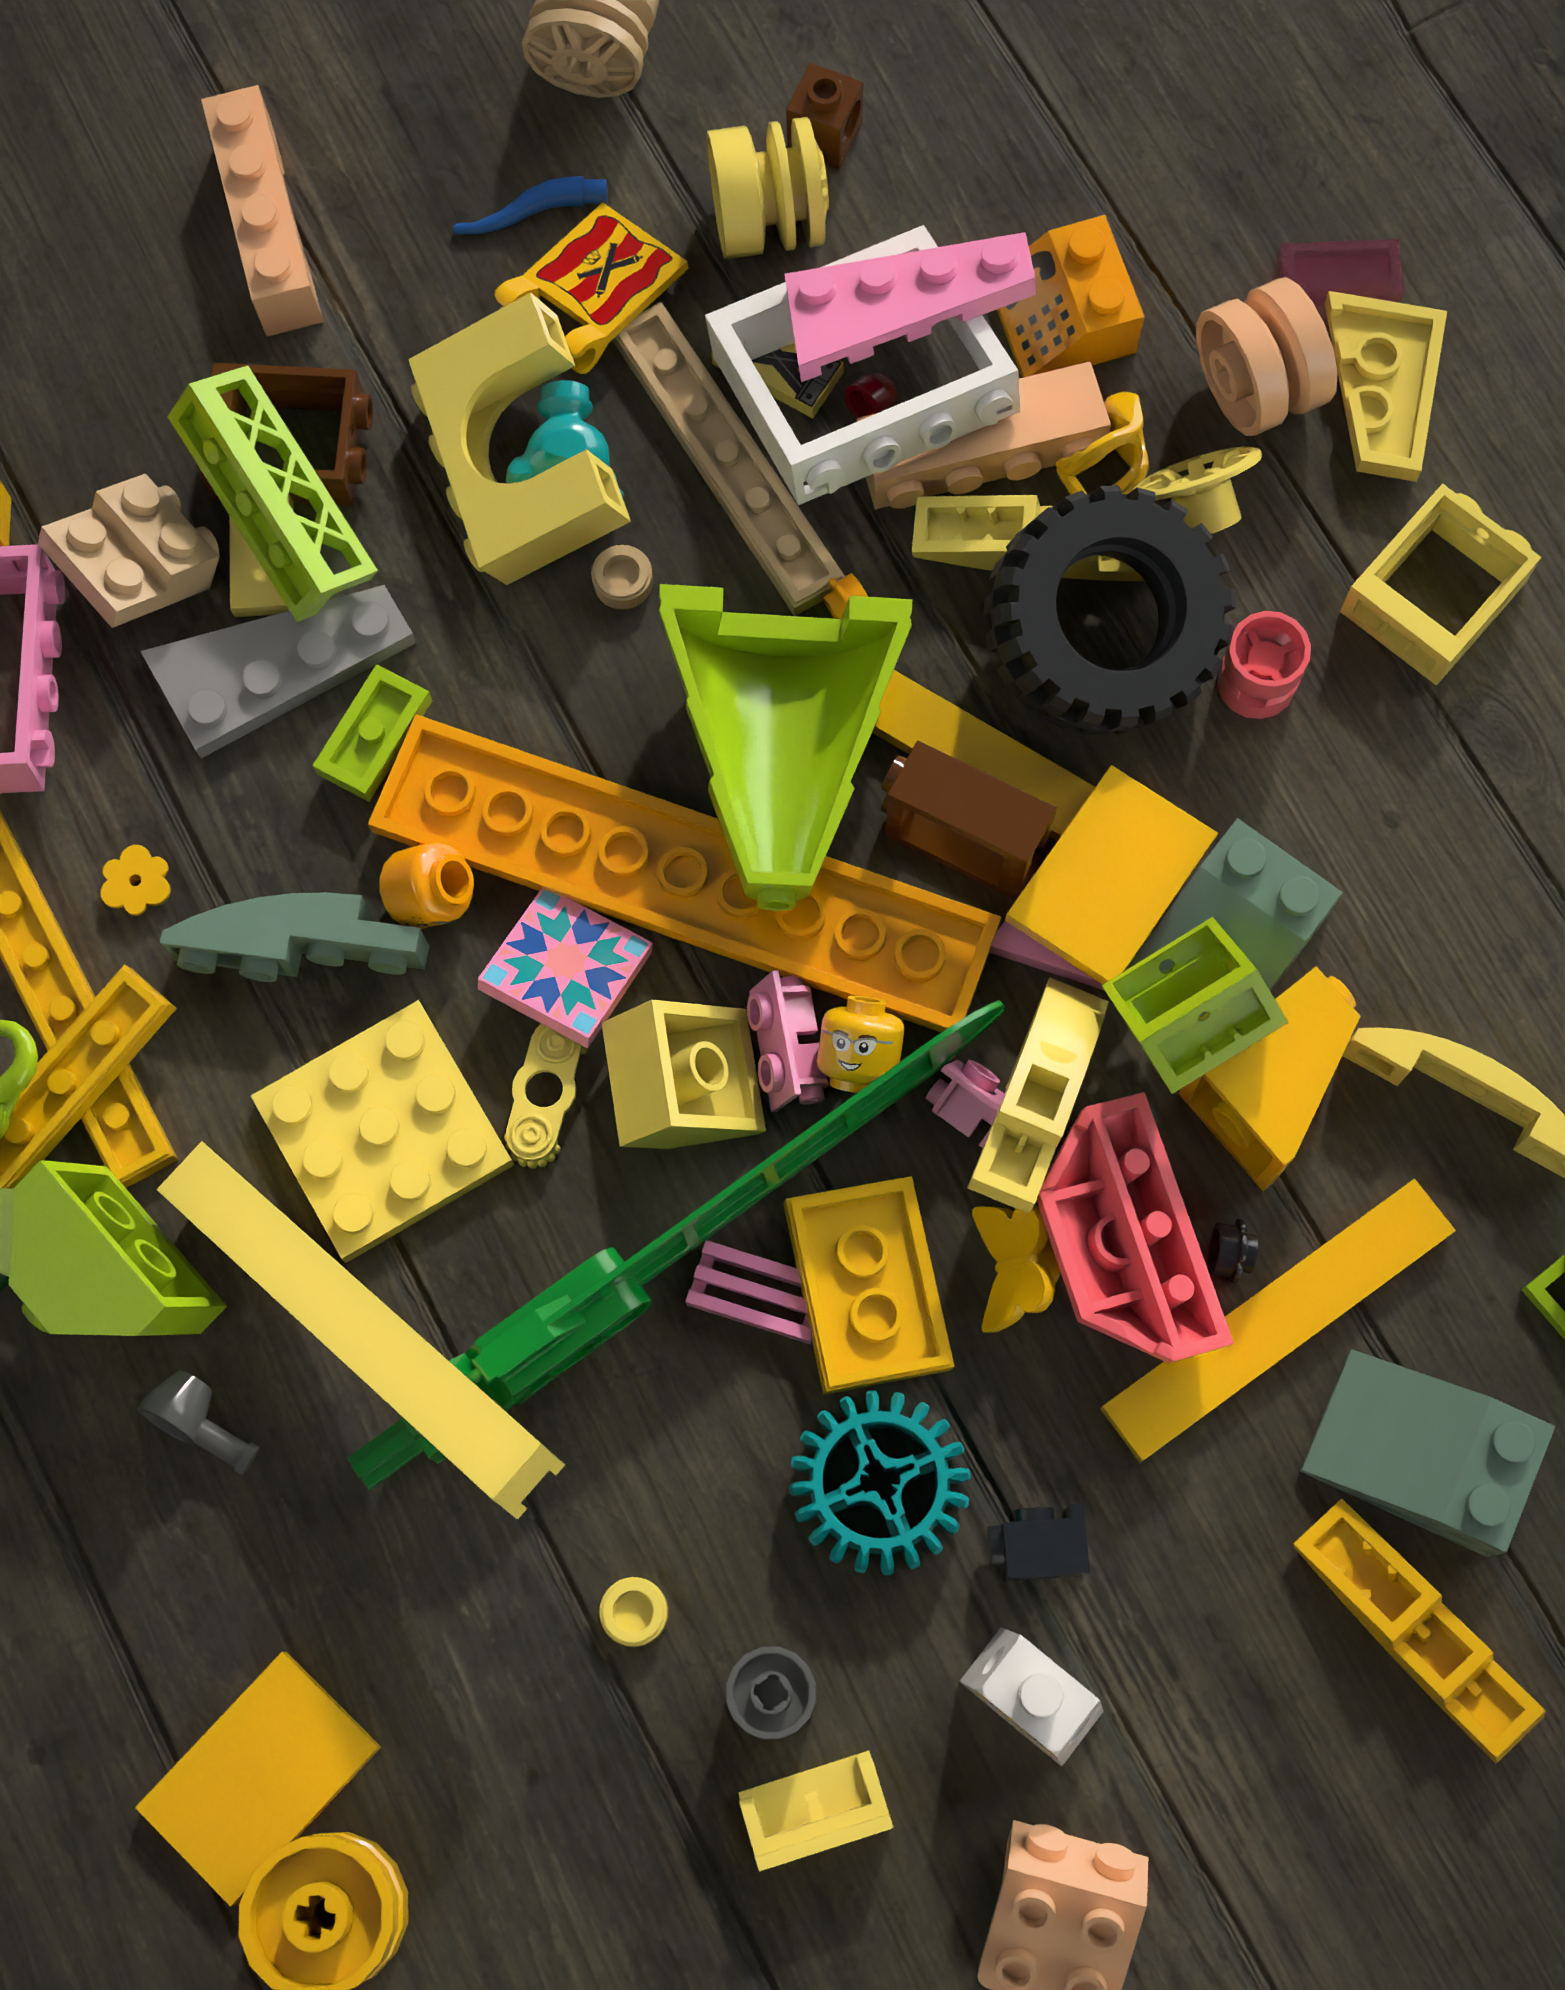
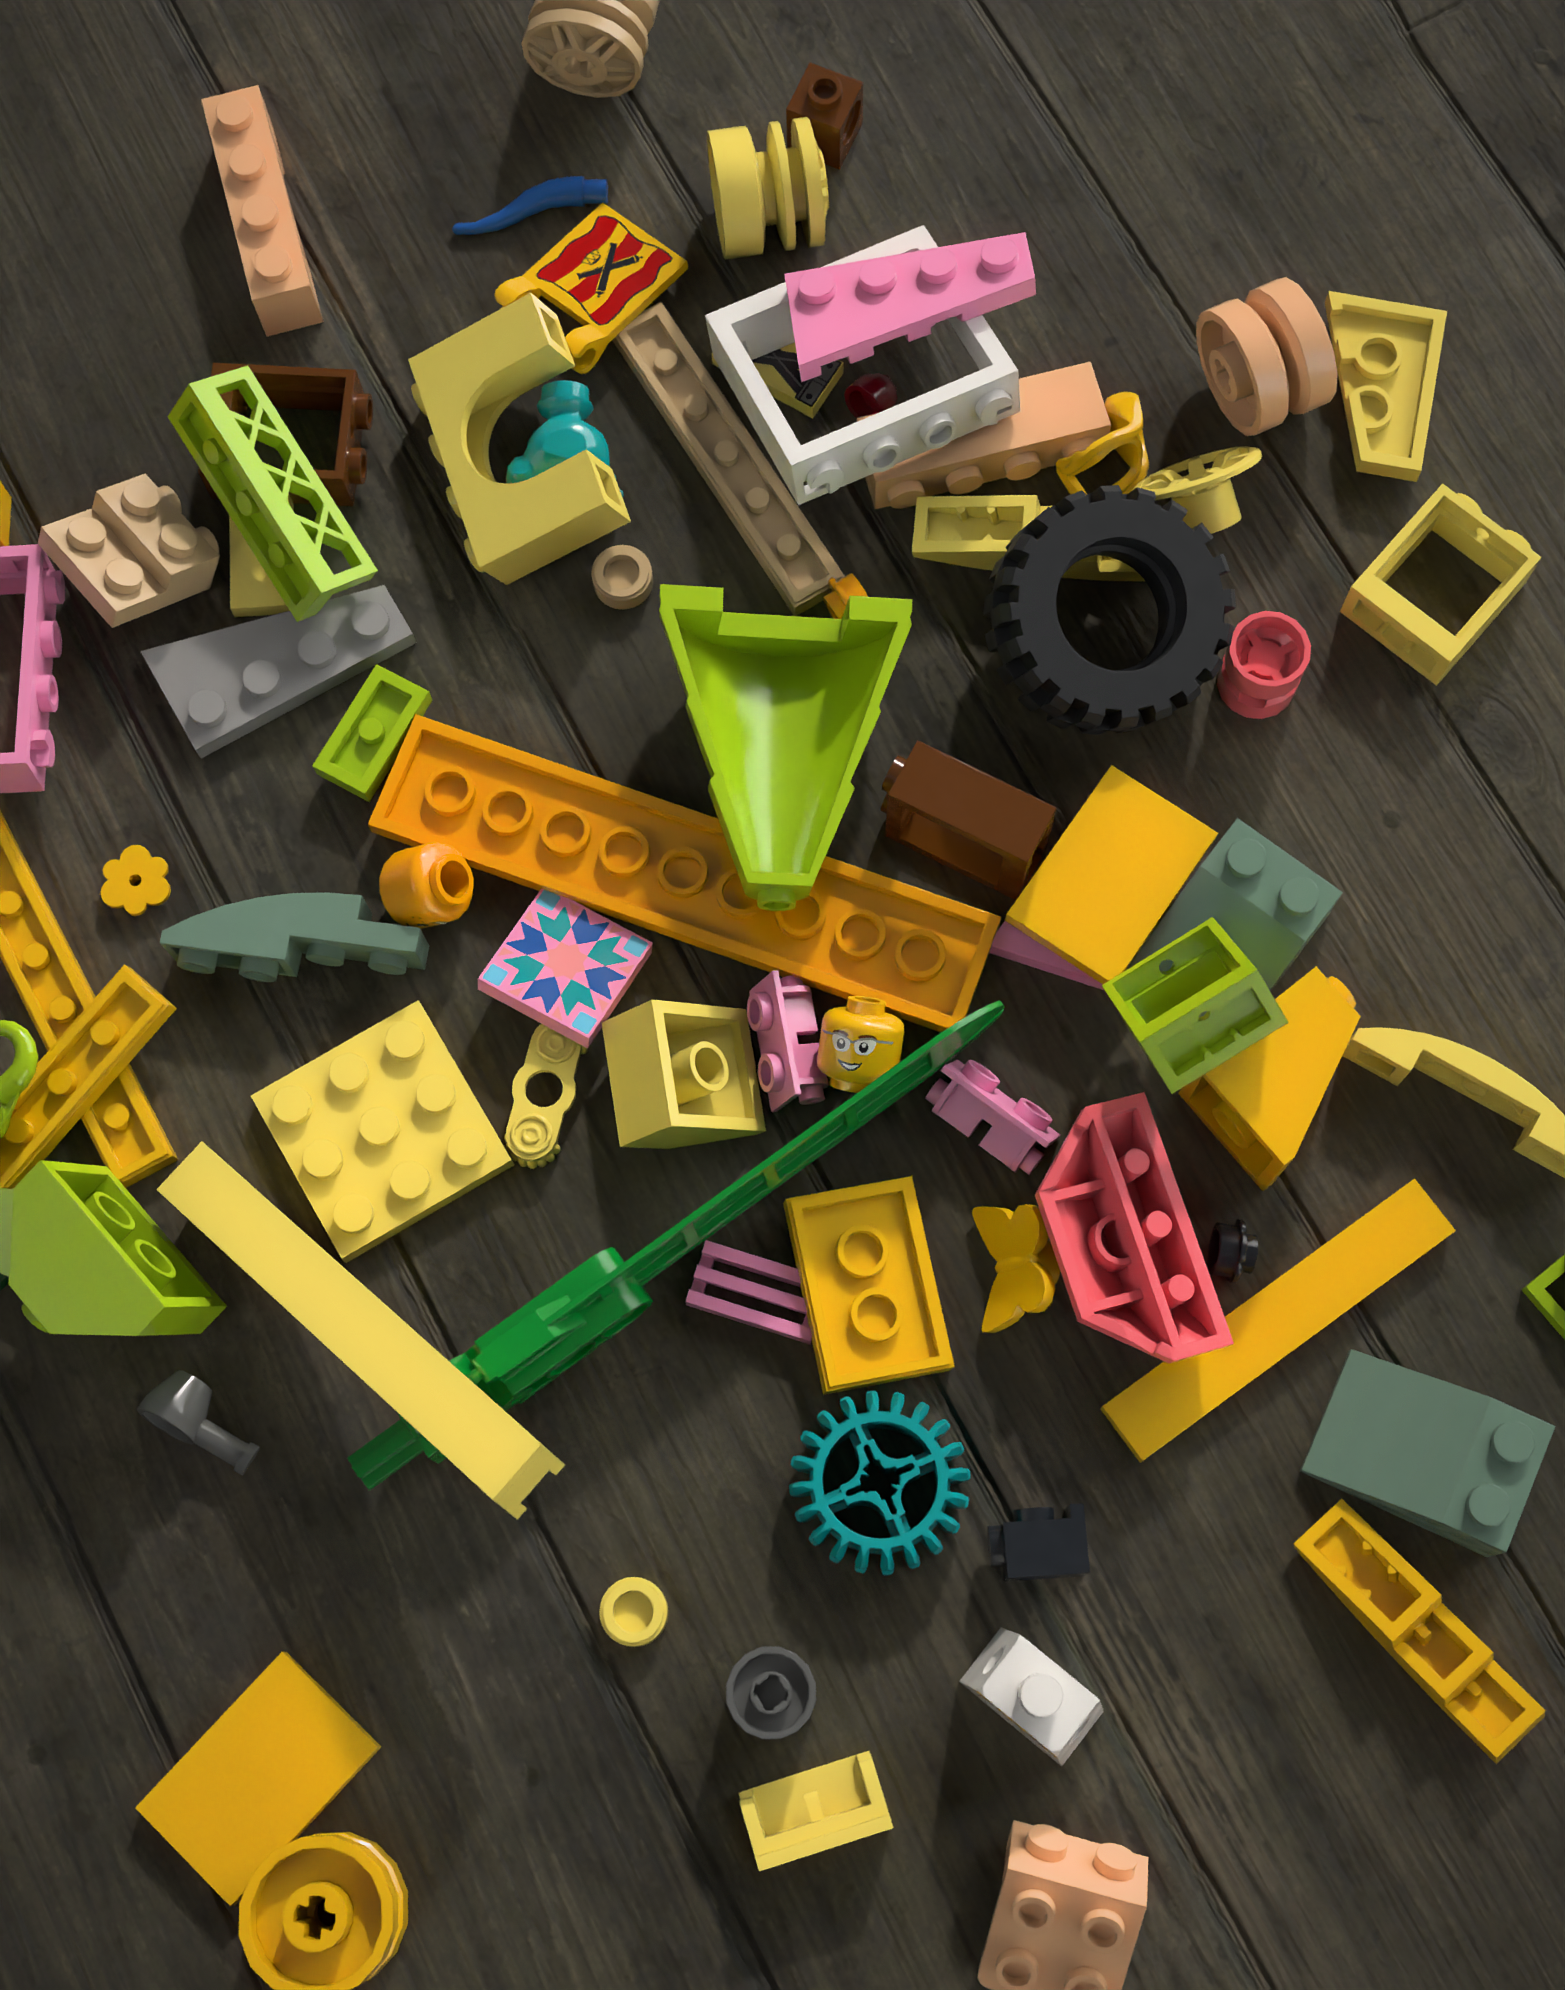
(918, 714): yellow tile -> none
(1039, 1096): light yellow slope -> none
(1080, 305): light orange slope -> none
(1345, 267): clear pink tile -> none

